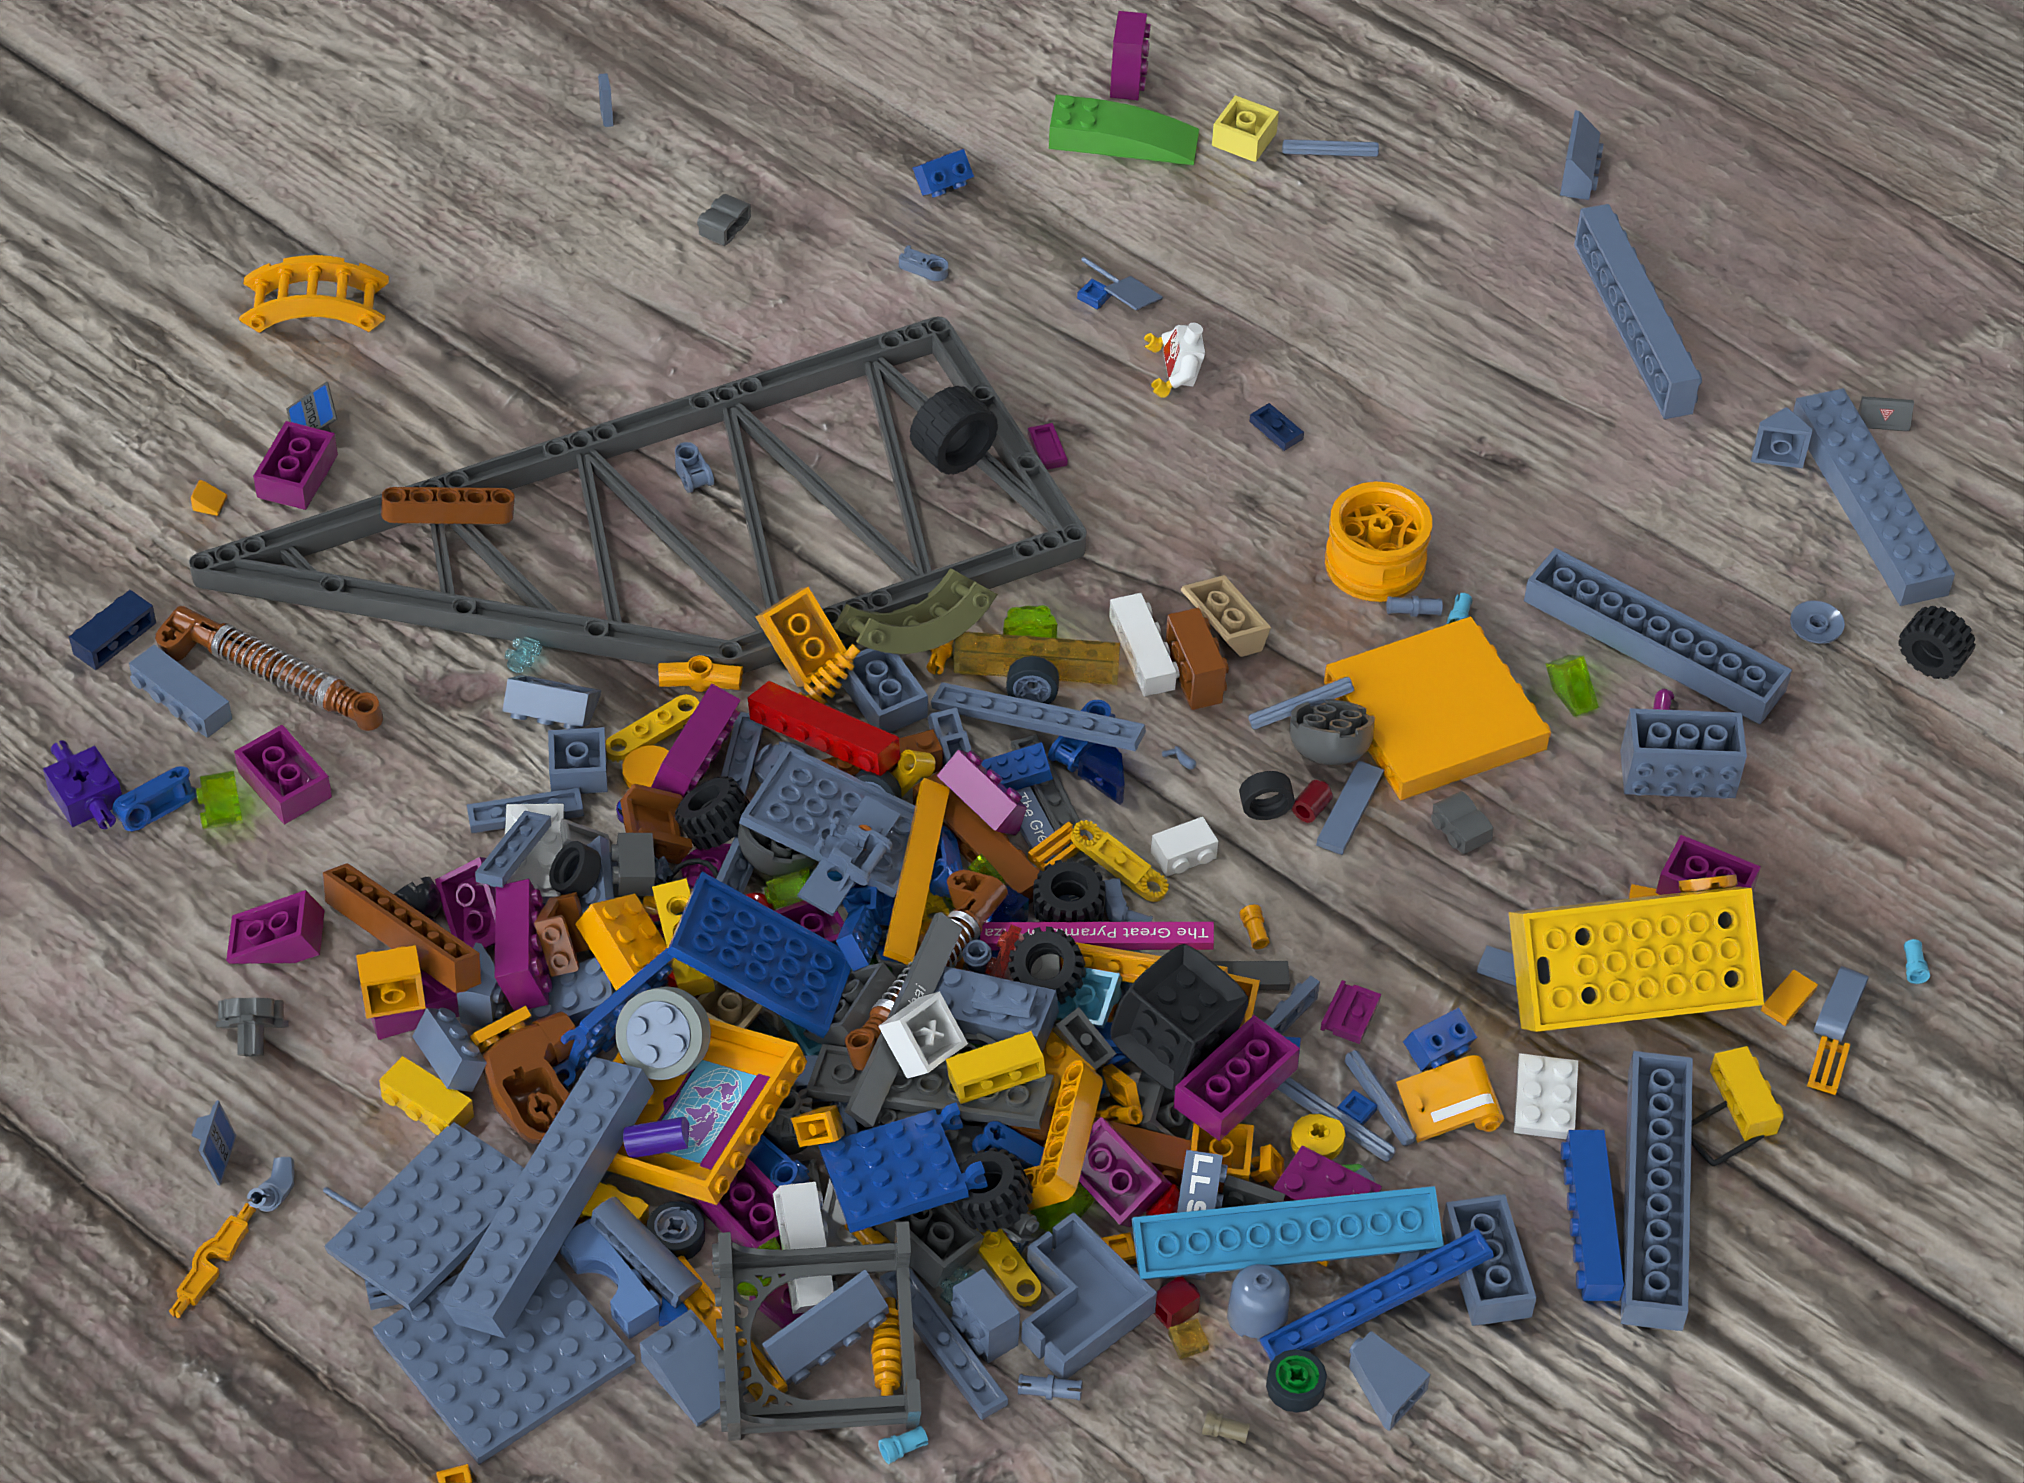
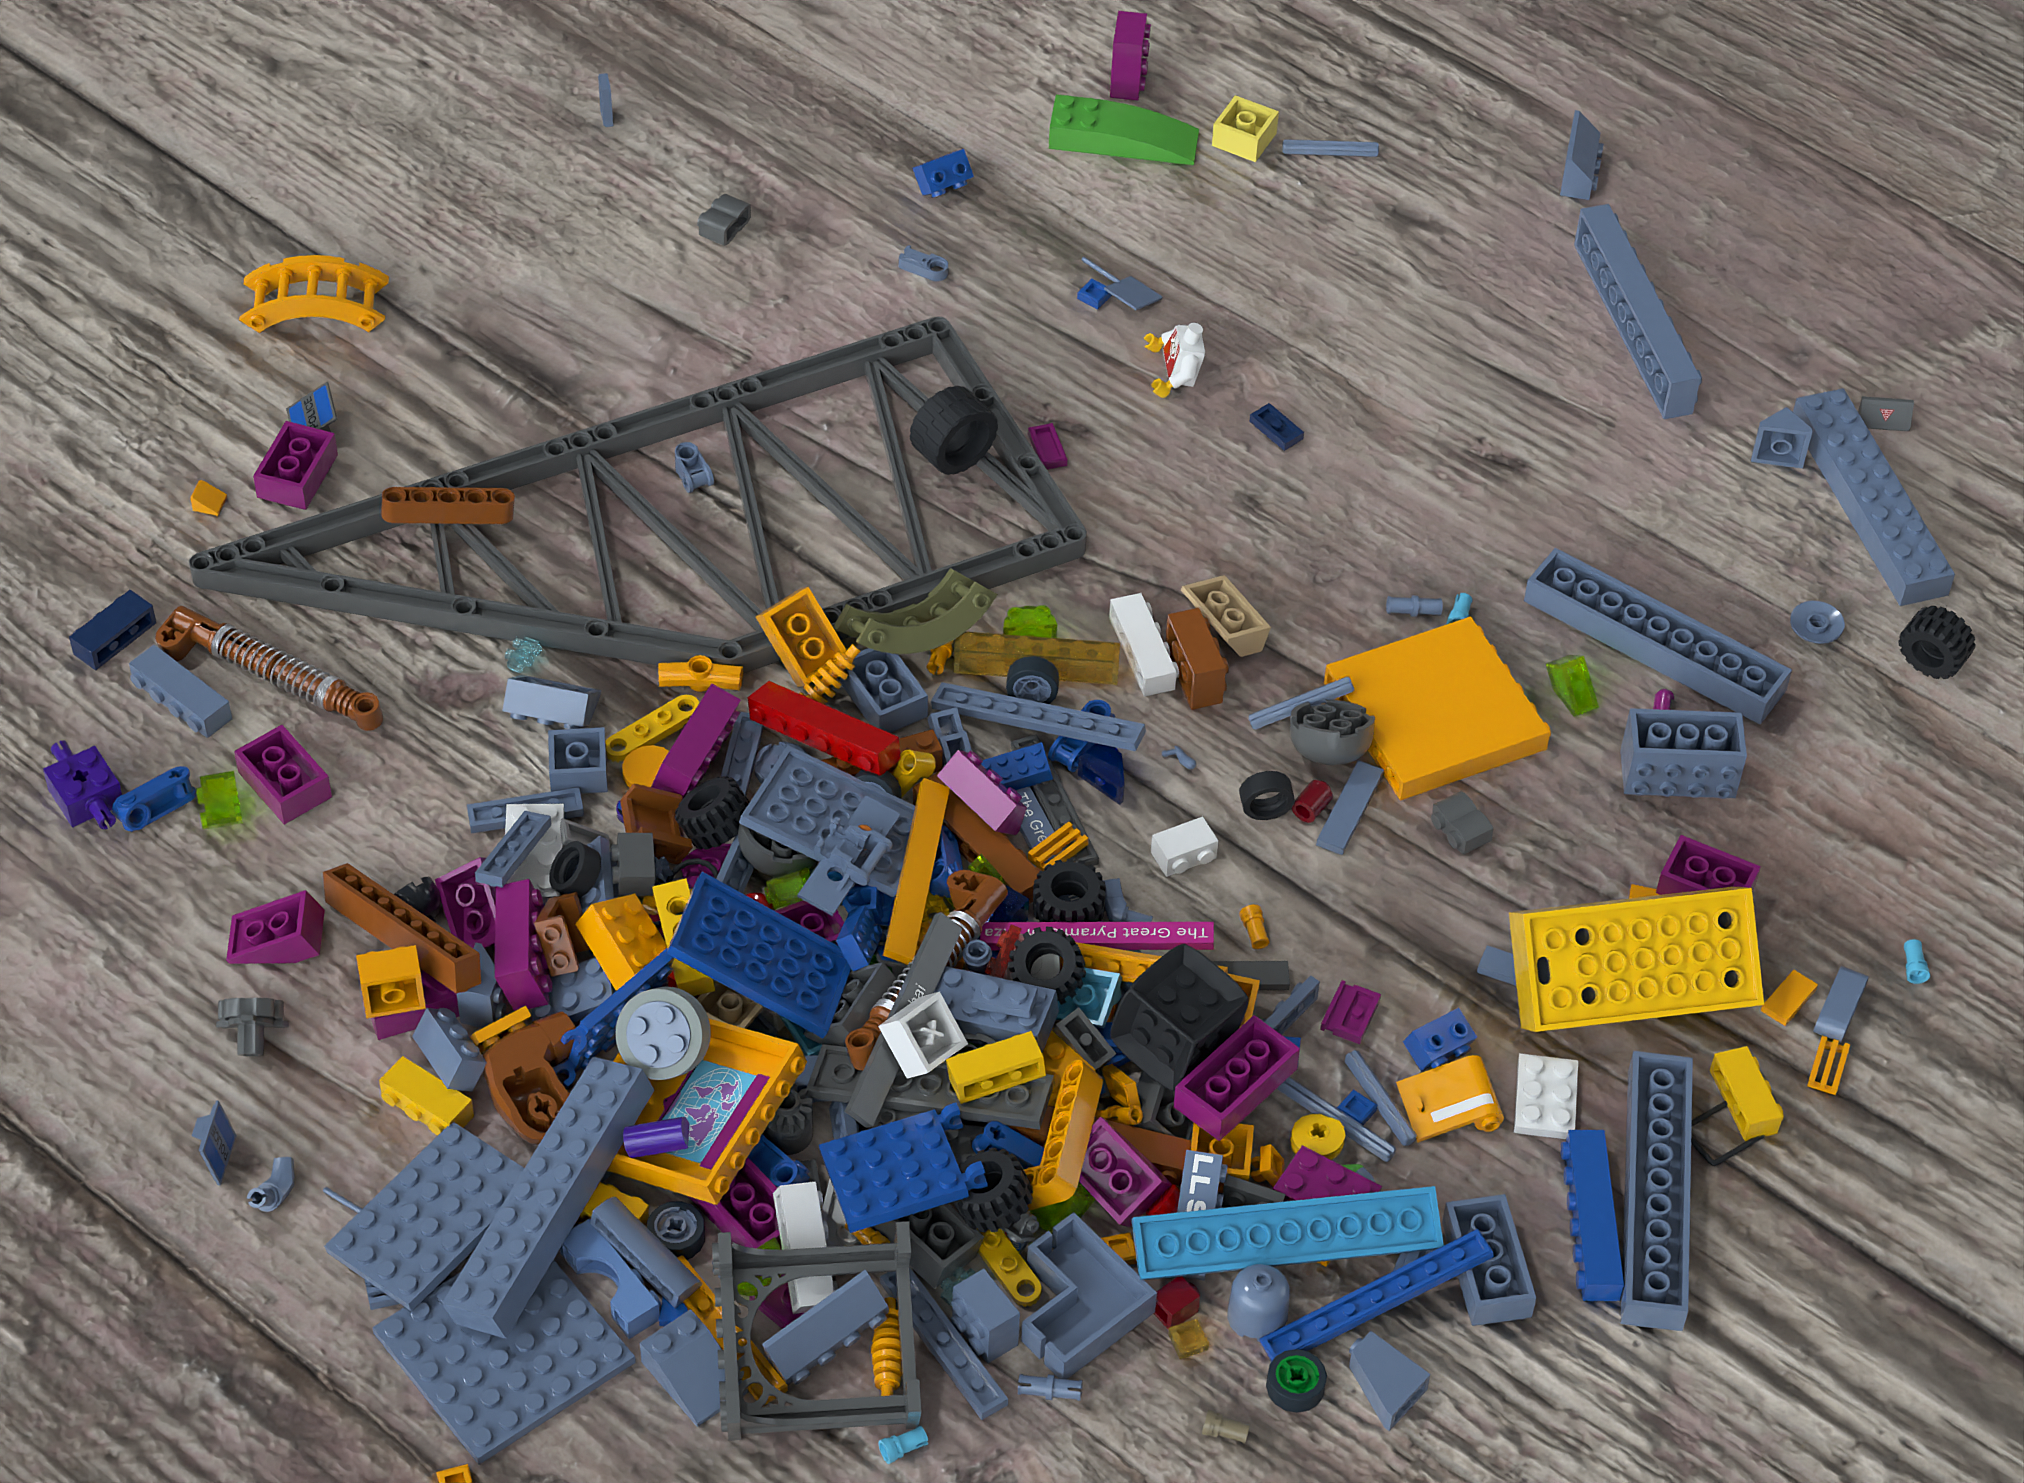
(203, 1272): light orange piece -> none
(818, 1126): light orange slope -> none
(1119, 861): yellow plate -> none
(1378, 541): light orange wheel -> none
(1708, 883): light orange tile -> none

